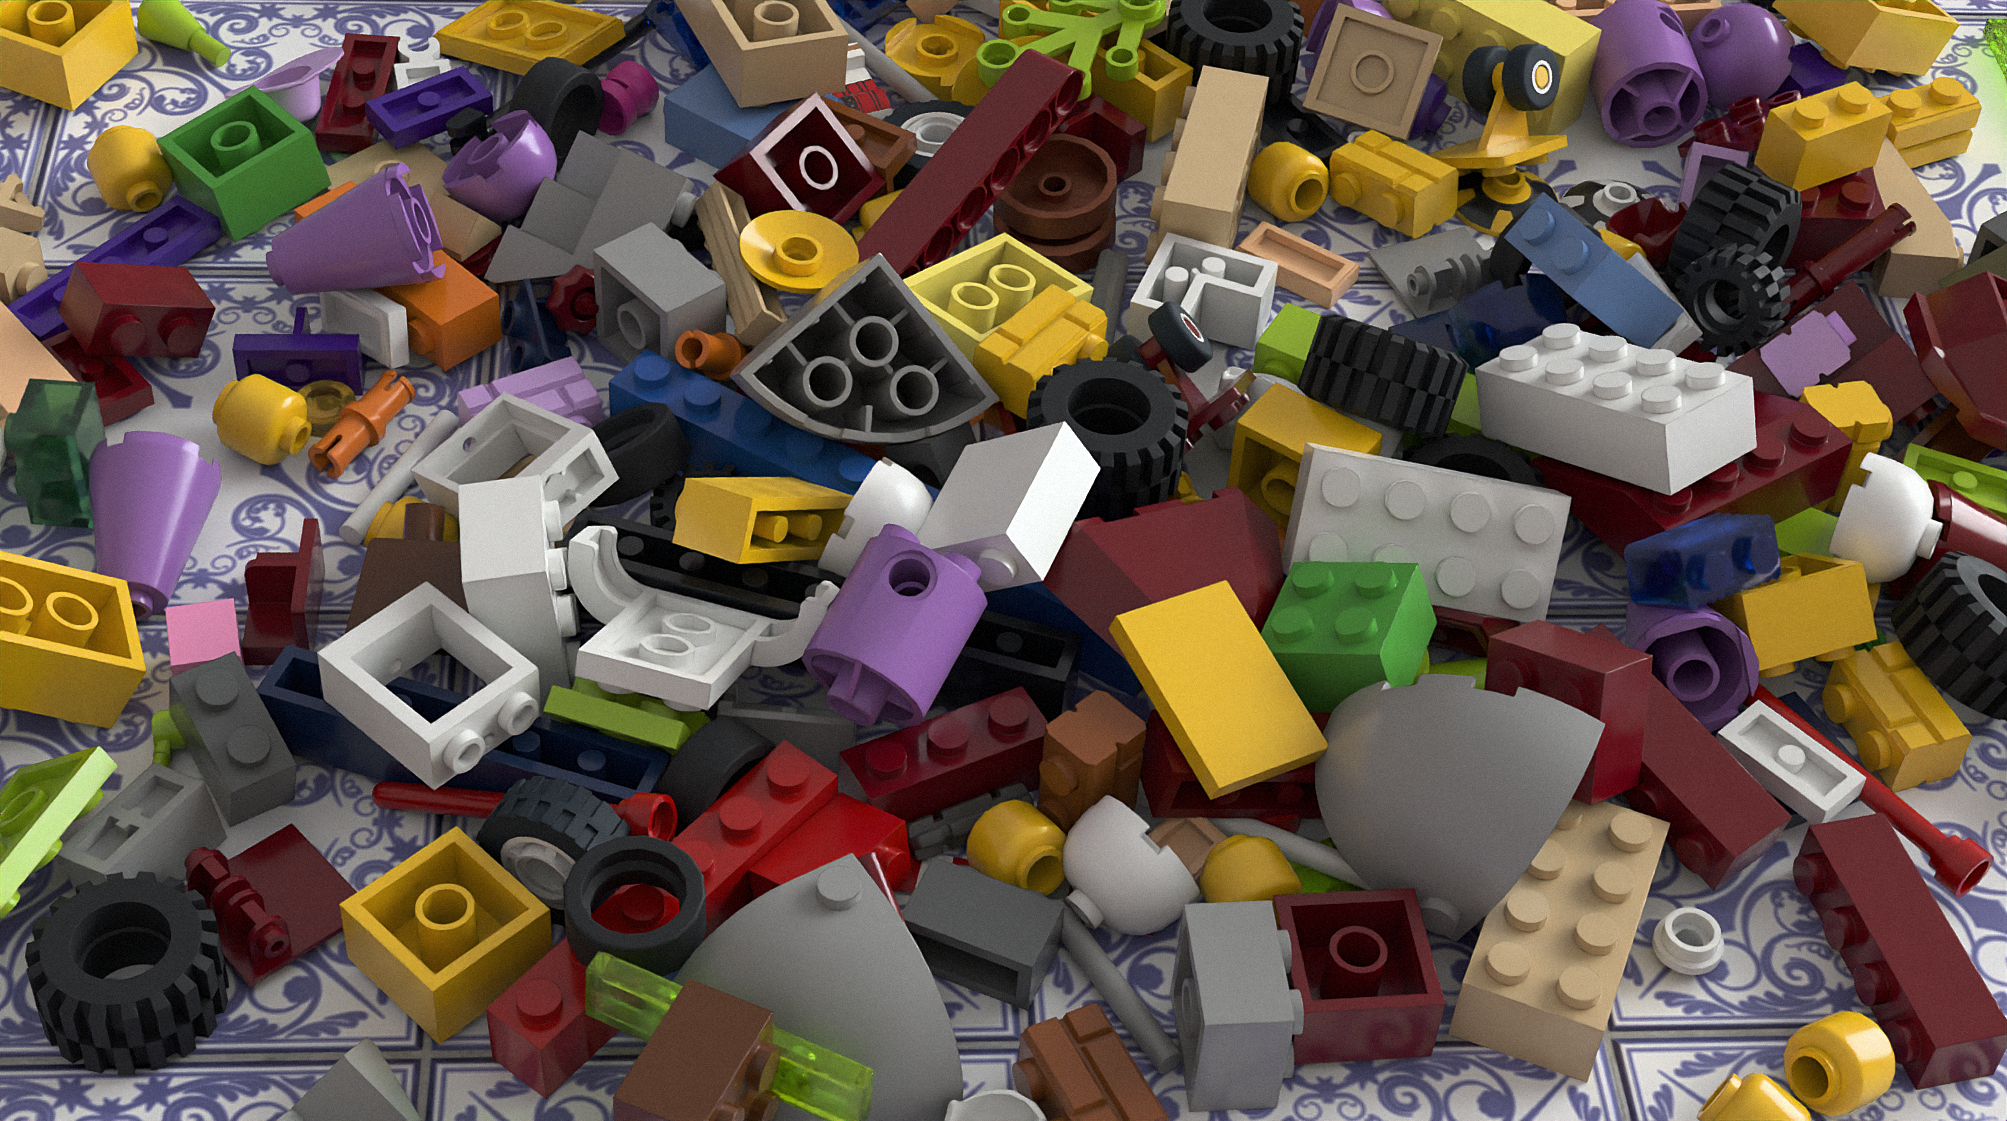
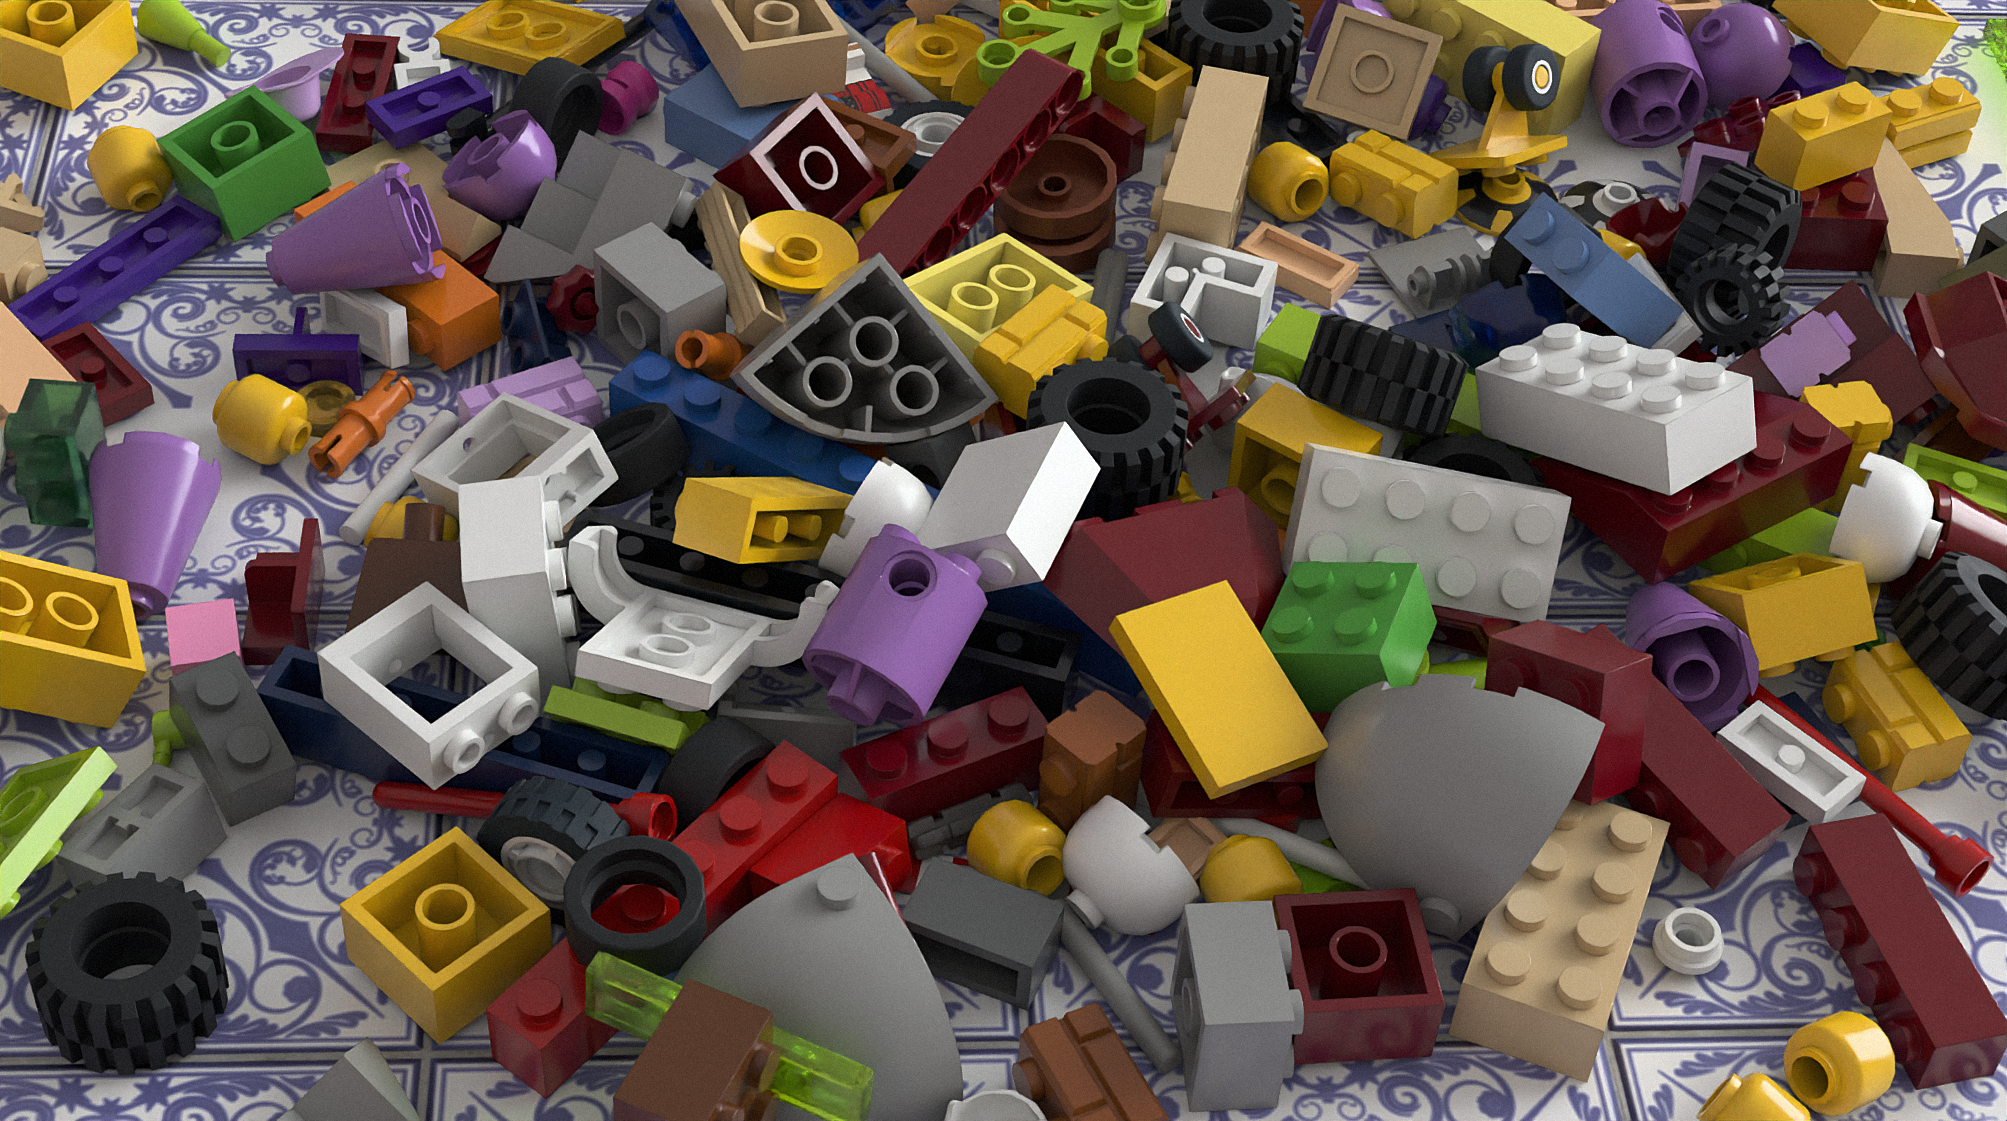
(136, 310): dark red brick -> none
(269, 901): dark red hinge -> none
(1702, 561): clear blue brick -> none
(1818, 278): dark red pin -> none

